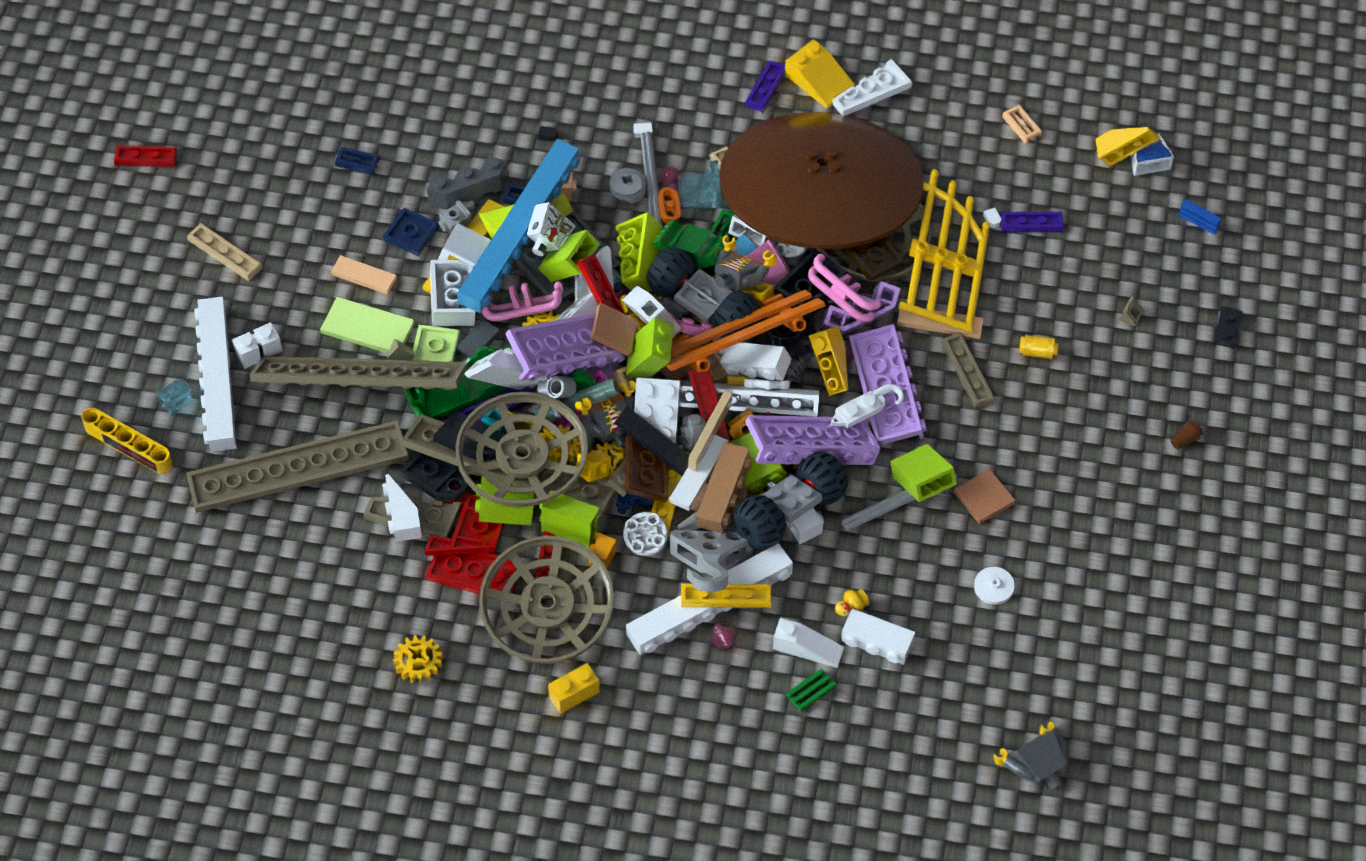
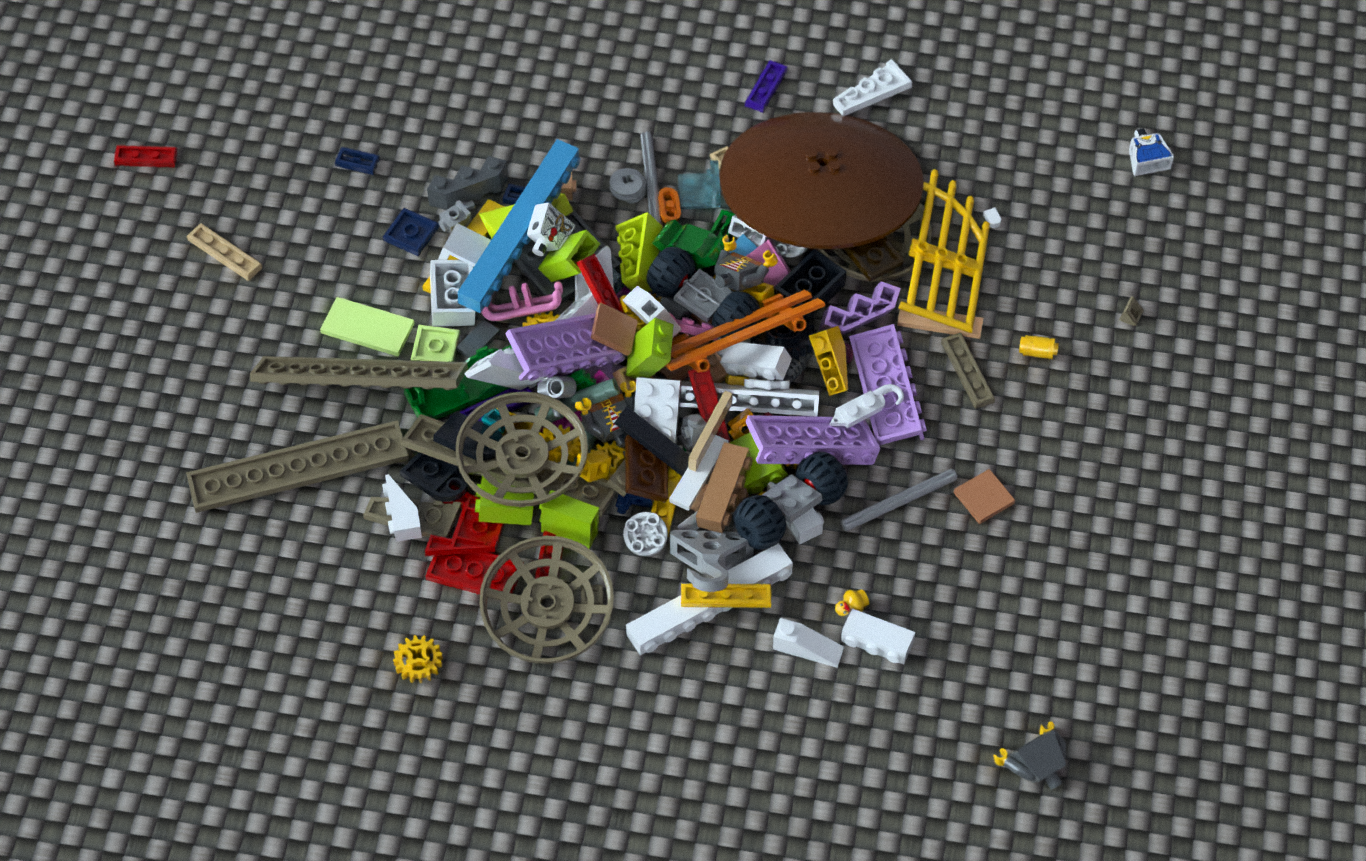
(131, 448): yellow beam -> none
(175, 396): clear light blue brick -> none
(216, 374): white brick -> none
(248, 345): white piece -> none
(363, 274): light nougat tile -> none
(400, 351): dark tan slope -> none
(547, 133): black piece -> none
(574, 688): yellow brick -> none
(604, 548): light orange brick -> none
(642, 128): white piece -> none
(670, 177): clear pink plate -> none
(722, 637): clear pink plate -> none
(807, 682): green tile -> none
(817, 73): yellow slope -> none
(841, 291): bright pink piece -> none
(923, 473): lime brick -> none
(994, 585): white piece -> none
(1019, 126): light nougat tile -> none
(1031, 222): dark purple tile -> none
(1121, 143): yellow slope -> none
(1186, 435): reddish brown cone -> none
(1200, 216): blue tile -> none
(1228, 327): black plate -> none

